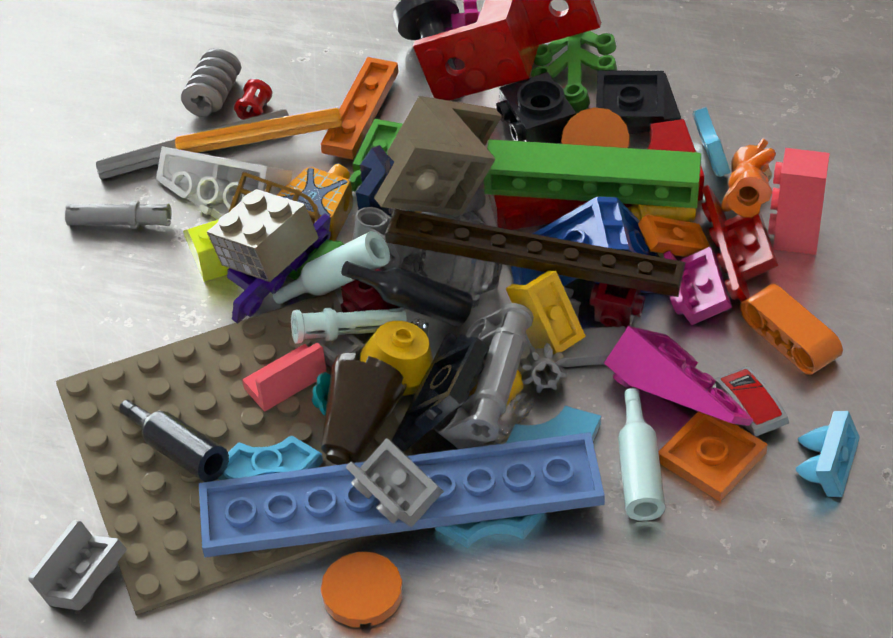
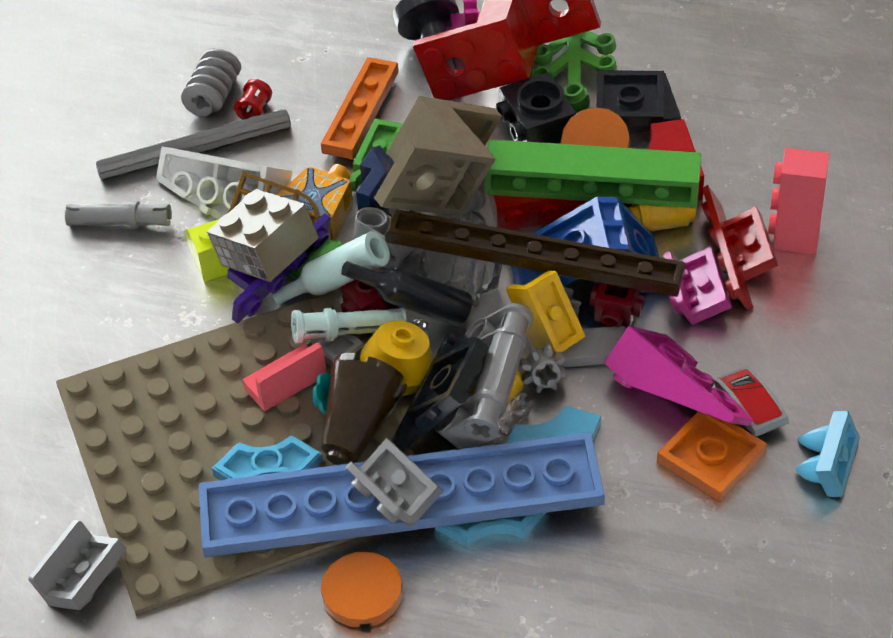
(179, 442): black piece -> none
(260, 131): light orange axle -> none
(640, 463): light aqua piece -> none
(672, 235): orange plate -> none
(711, 142): medium azure tile -> none
(749, 180): orange piece -> none
(791, 329): orange beam -> none

